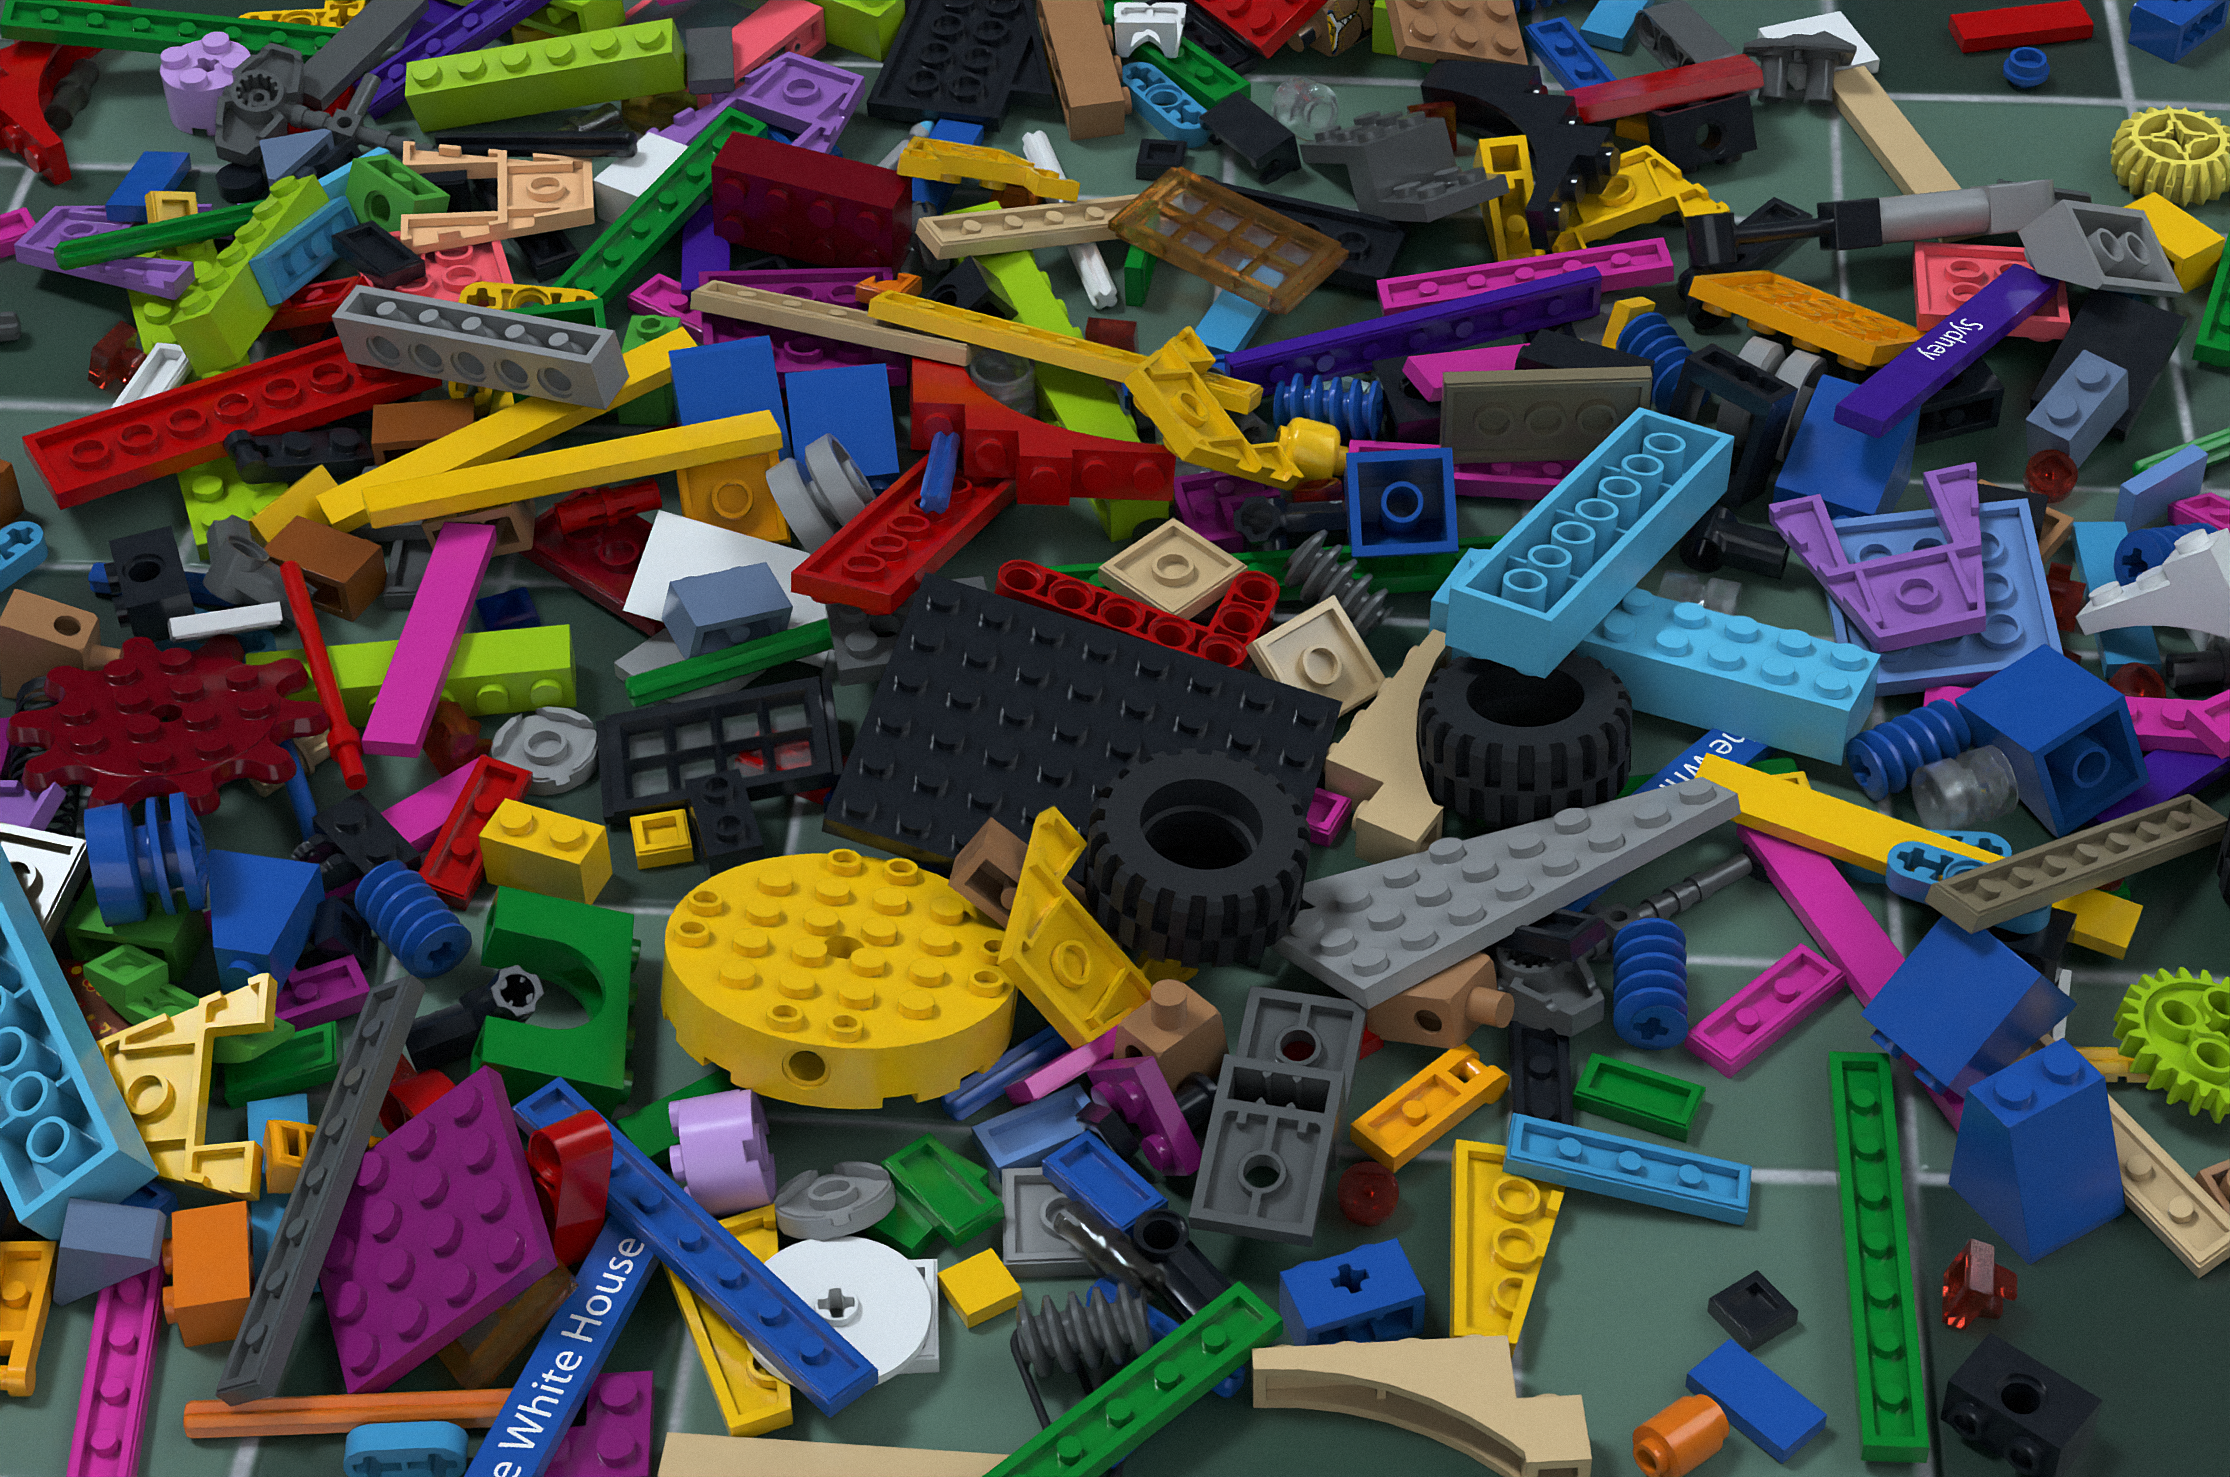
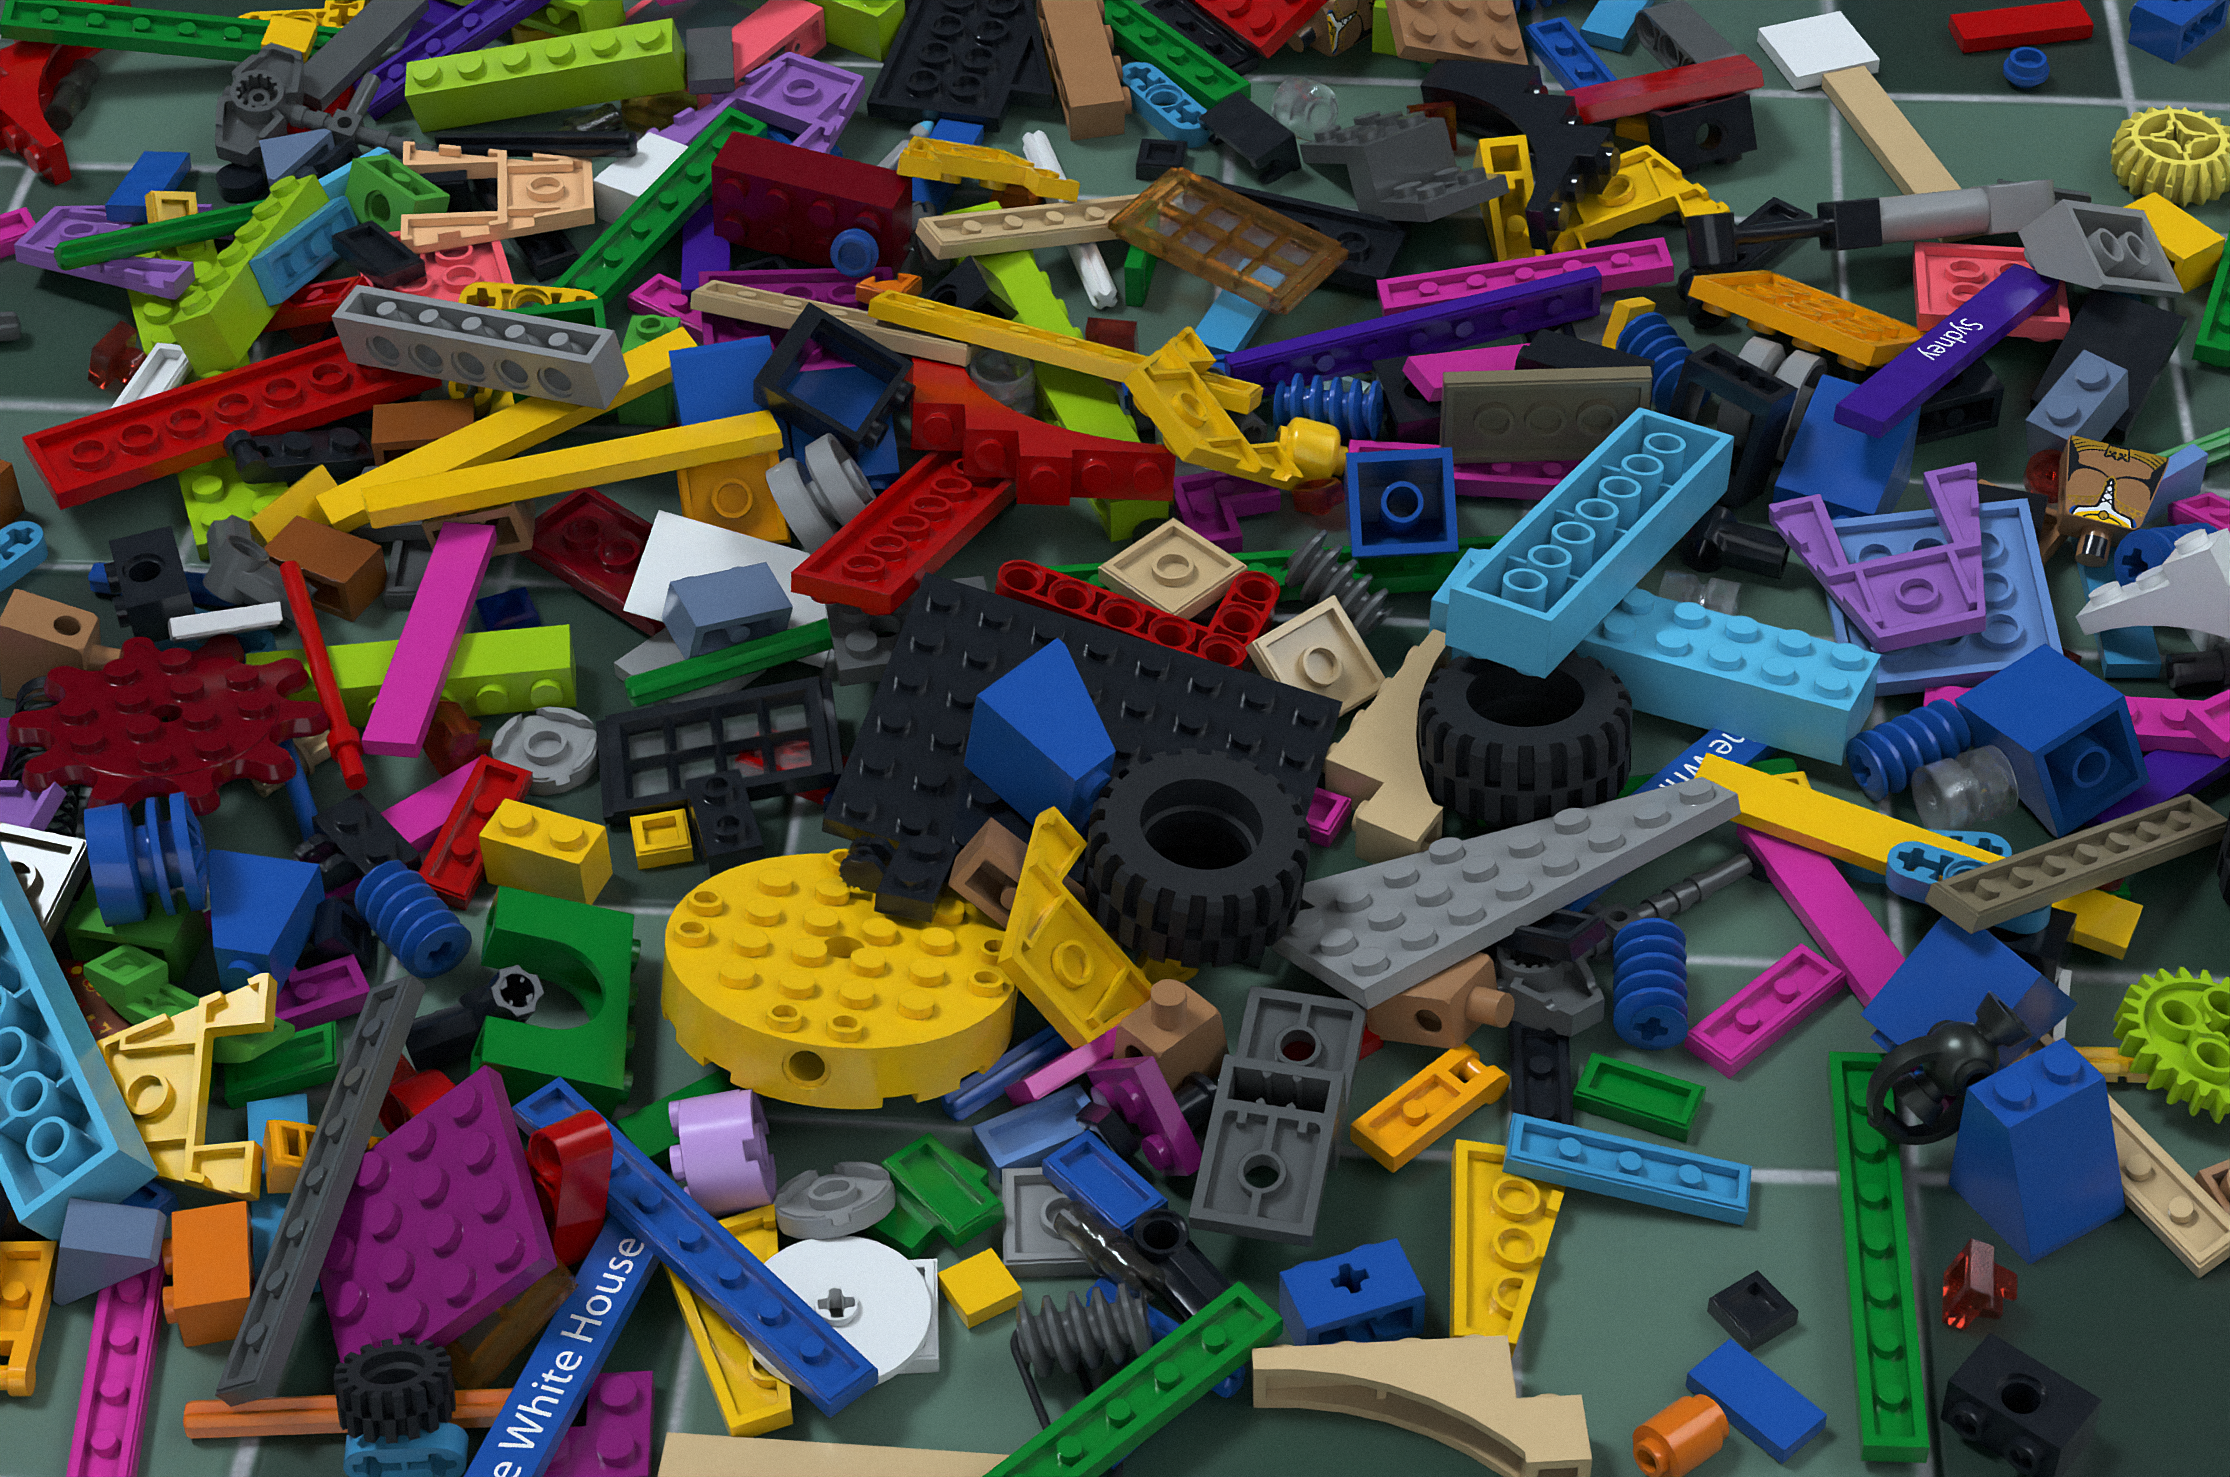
(196, 78): lavender brick -> none
(291, 34): none -> yellow tile
(394, 1390): none -> black tyre
(607, 505): red pin -> none
(819, 327): none -> black window
(854, 253): none -> blue plate
(905, 880): none -> black hinge
(940, 472): blue axle -> none
(1041, 739): none -> blue slope
(1142, 23): white piece -> none
(1280, 525): black piece -> none
(1368, 1194): clear red tile -> none
(1817, 51): dark grey connector -> none
(1952, 1060): none -> pearl dark grey piece
(2065, 596): clear red tile -> none
(2104, 495): none -> medium nougat torso
(2138, 681): clear red tile -> none

